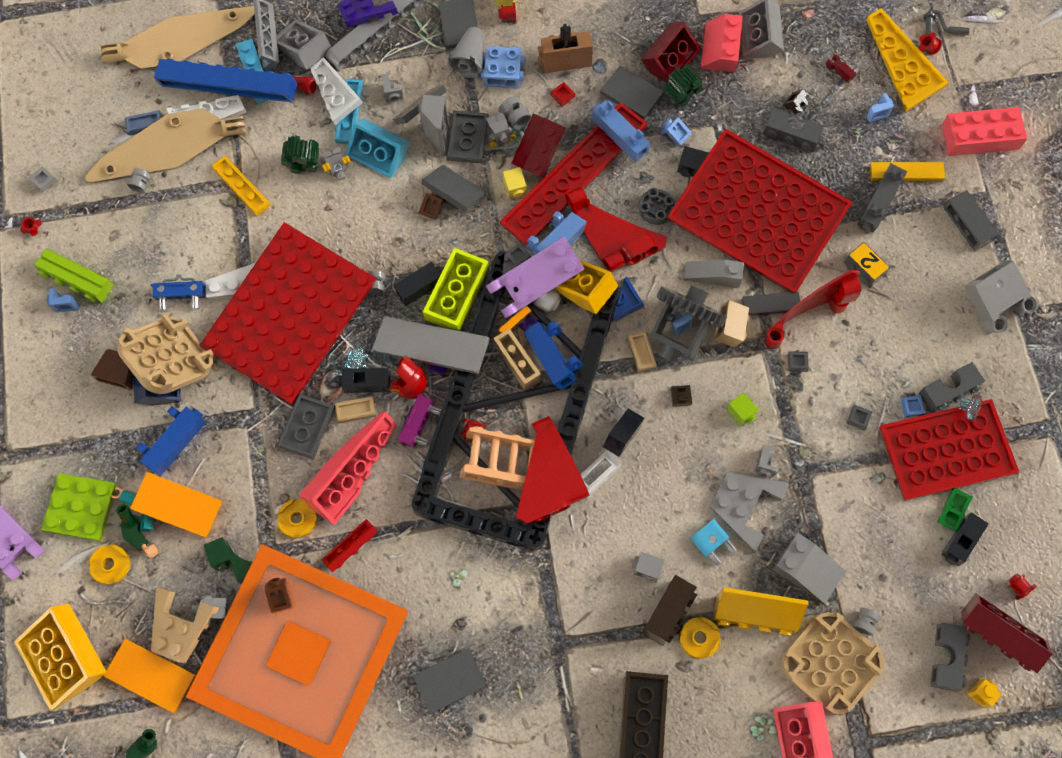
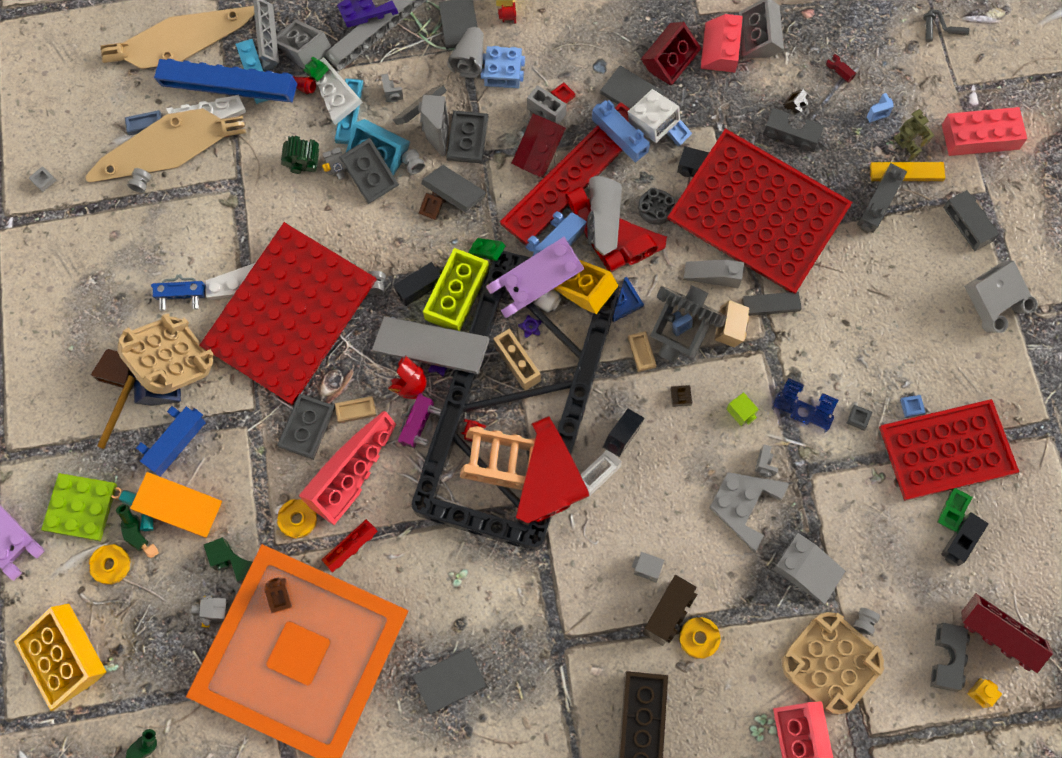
(29, 221): red plate -> none
(61, 303): medium blue bracket -> none
(73, 275): lime brick -> none
(116, 412): none -> pearl gold bar
(150, 676): light orange tile -> none
(174, 635): tan wing -> none
(241, 185): yellow tile -> none
(316, 69): none -> green tile
(355, 357): clear light blue tile -> none
(365, 380): black brick -> none
(368, 170): none -> dark grey tile
(412, 160): none -> light grey wheel
(487, 249): none -> green plate
(499, 130): light grey piece -> none
(514, 183): light yellow brick -> none
(515, 113): light grey wheel -> none
(515, 257): dark grey tile -> none
(515, 320): light orange tile -> none
(546, 105): none -> light grey brick
(550, 356): blue brick -> none
(565, 51): medium nougat piece -> none
(604, 214): none -> light grey panel
(654, 115): none -> white piece
(683, 85): dark green brick -> none
(710, 539): medium azure piece -> none
(759, 611): yellow slope -> none
(798, 361): dark grey tile -> none
(819, 417): none -> clear blue piece
(835, 293): red panel -> none
(868, 263): brick -> none
(908, 67): yellow wing -> none
(910, 130): none -> olive piece
(930, 43): red brick -> none
(966, 380): dark grey arch -> none
(971, 406): clear light blue tile -> none
(1020, 586): red brick -> none

